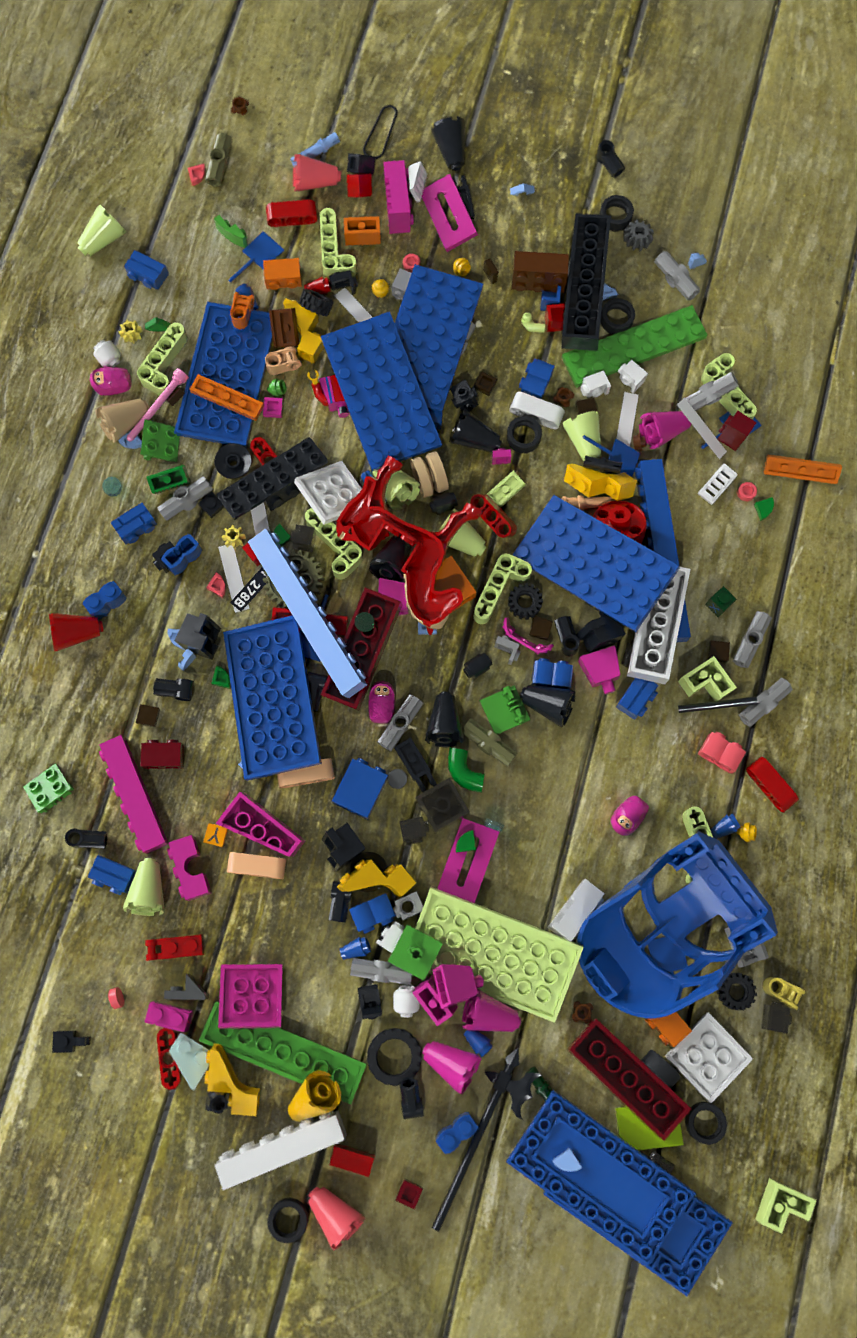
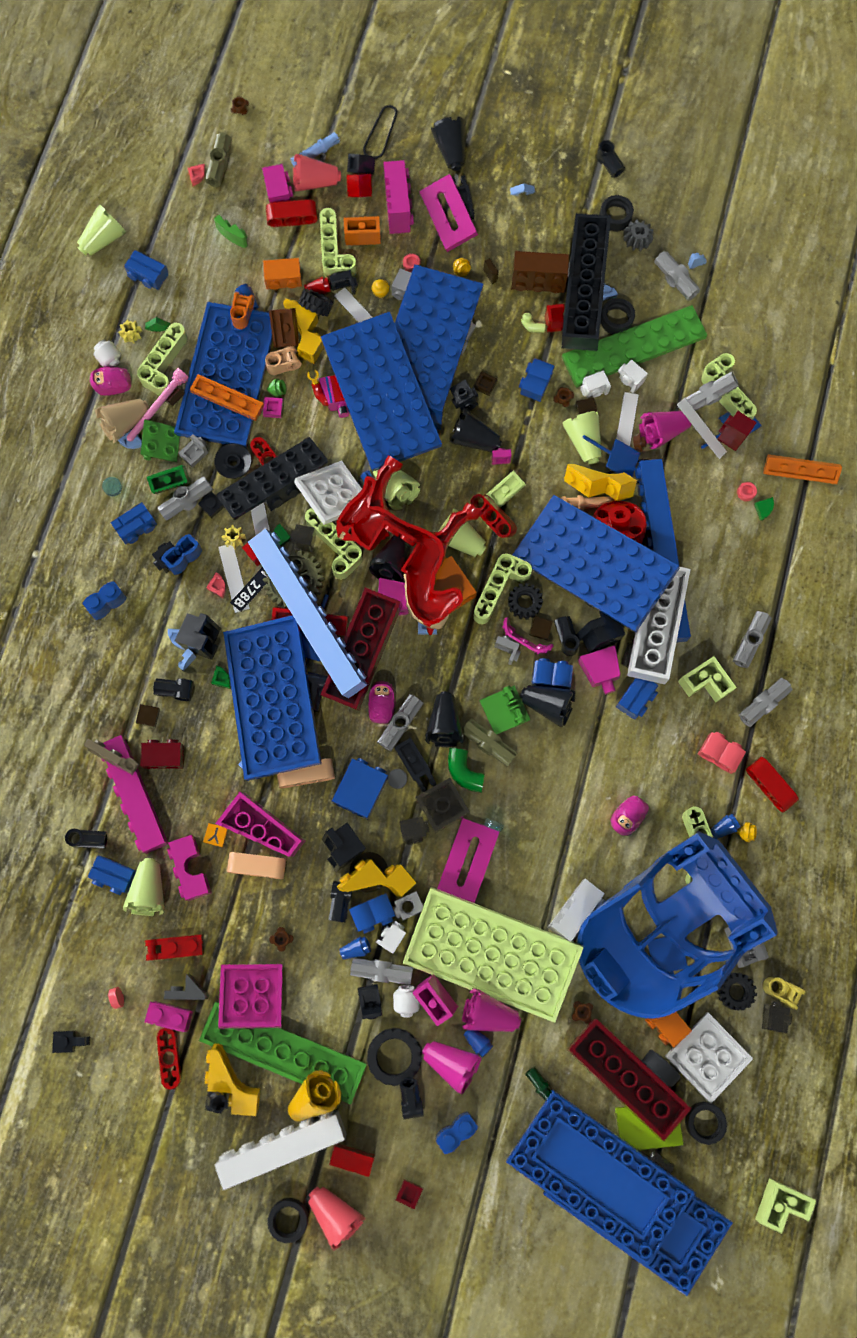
(48, 788): bright green hinge -> none
(73, 629): red cone -> none
(112, 756): none -> dark tan hinge
(190, 1059): light aqua wing -> none
(194, 451): none -> light grey bracket
(258, 250): blue piece -> none
(276, 183): none -> dark pink brick
(286, 939): none -> reddish brown plate
(364, 622): clear green tile -> none
(415, 952): bright green tile -> none
(417, 180): white slope -> none
(429, 474): tan wheel -> none
(443, 503): black brick -> none
(456, 984): dark pink torso -> none
(466, 842): green tile -> none
(477, 666): black brick -> none
(519, 1091): black piece -> none
(521, 447): black tyre -> none
(538, 409): white beam -> none
(550, 298): blue panel -> none
(567, 1161): light blue tile -> none
(602, 464): black pin -> none
(717, 704): black bar -> none
(719, 650): dark brown tile -> none
(720, 601): dark green brick -> none
(726, 475): white slope -> none

